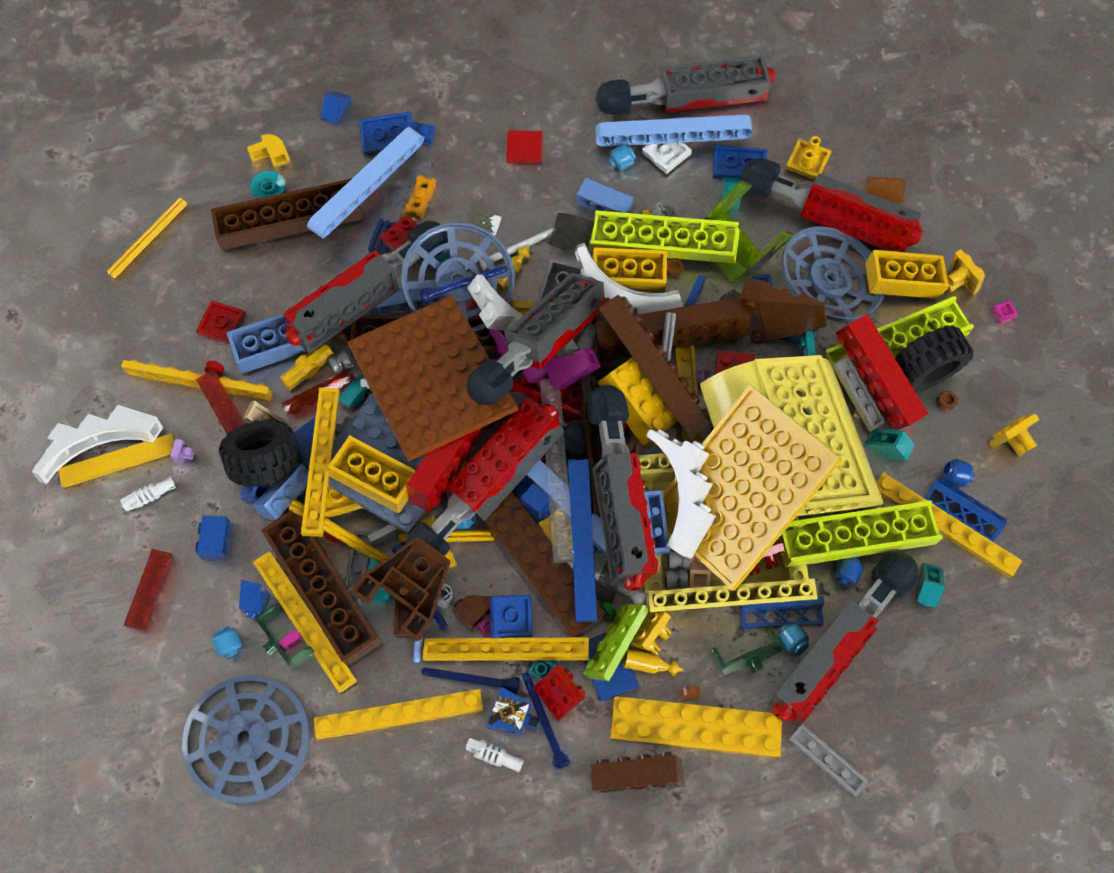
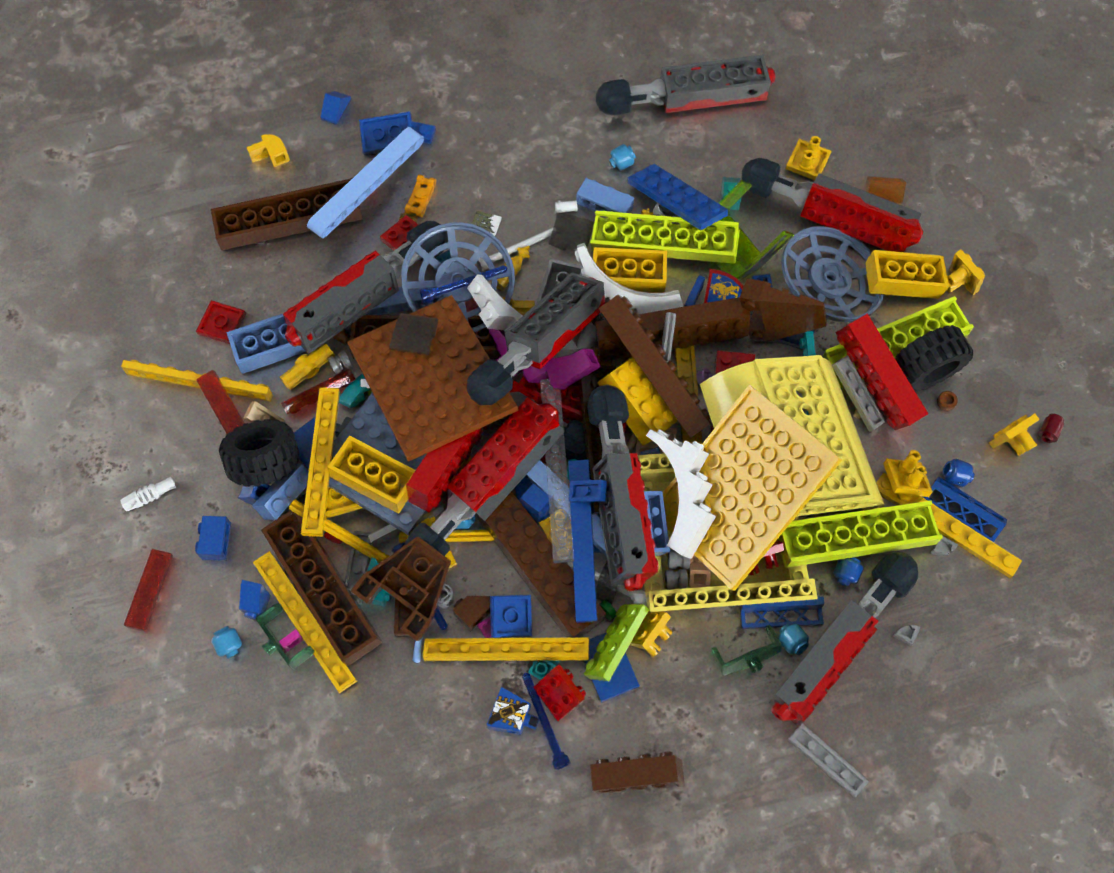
(94, 431): white arch -> none
(116, 461): yellow tile -> none
(147, 237): yellow axle -> none
(180, 452): lavender tile -> none
(213, 365): red tile -> none
(254, 747): sand blue dish -> none
(267, 180): teal dish -> none
(386, 224): blue tile -> none
(398, 714): yellow plate -> none
(413, 334): none -> clear smoke slope
(493, 754): white hinge -> none
(511, 684): clear blue piece -> none
(524, 146): red tile -> none
(568, 206): none -> white pin
(588, 491): none -> blue plate
(648, 663): yellow wheel -> none
(666, 155): white plate -> none
(673, 130): light blue beam -> none
(674, 267): dark orange tile -> none
(678, 196): none -> blue plate
(689, 693): dark orange tile -> none
(696, 727): yellow plate -> none
(722, 286): none -> shield
(731, 160): blue tile -> none
(890, 443): teal slope -> none
(907, 634): none -> light grey tile
(908, 475): none -> yellow plate
(930, 585): teal slope -> none
(944, 547): none -> light grey tile
(1005, 311): dark pink tile -> none
(1051, 428): none -> dark red brick

